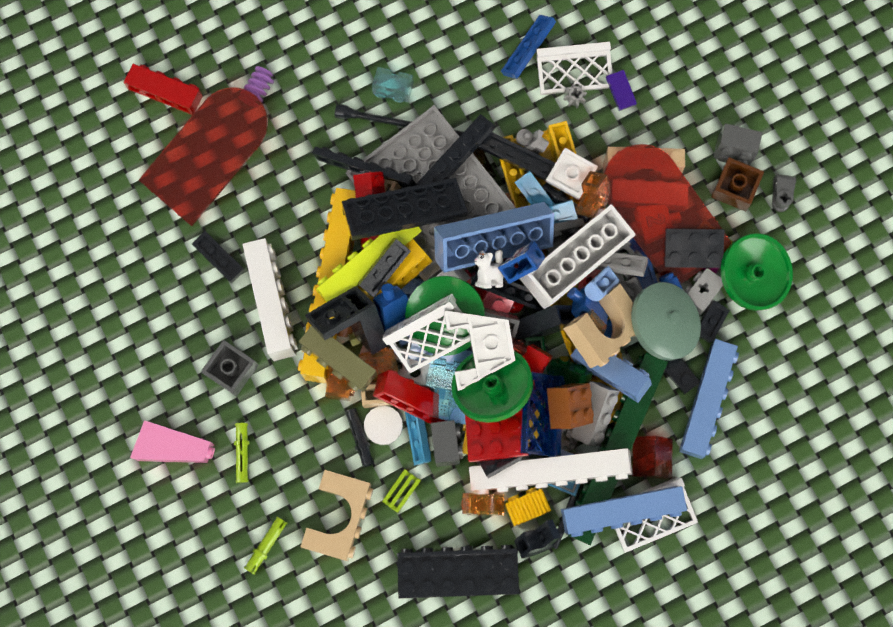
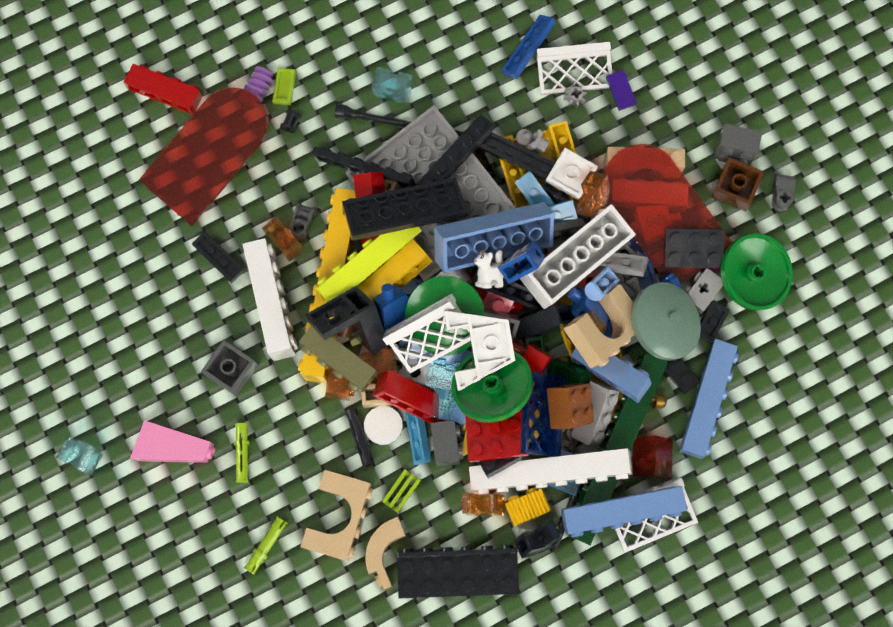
(80, 455): none -> clear light blue piece
(282, 239): none -> clear orange brick
(284, 86): none -> lime tile
(290, 121): none -> black bush
(302, 217): none -> dark grey piece
(377, 545): none -> tan arch
(384, 267): black plate -> none
(659, 401): none -> pearl gold hinge

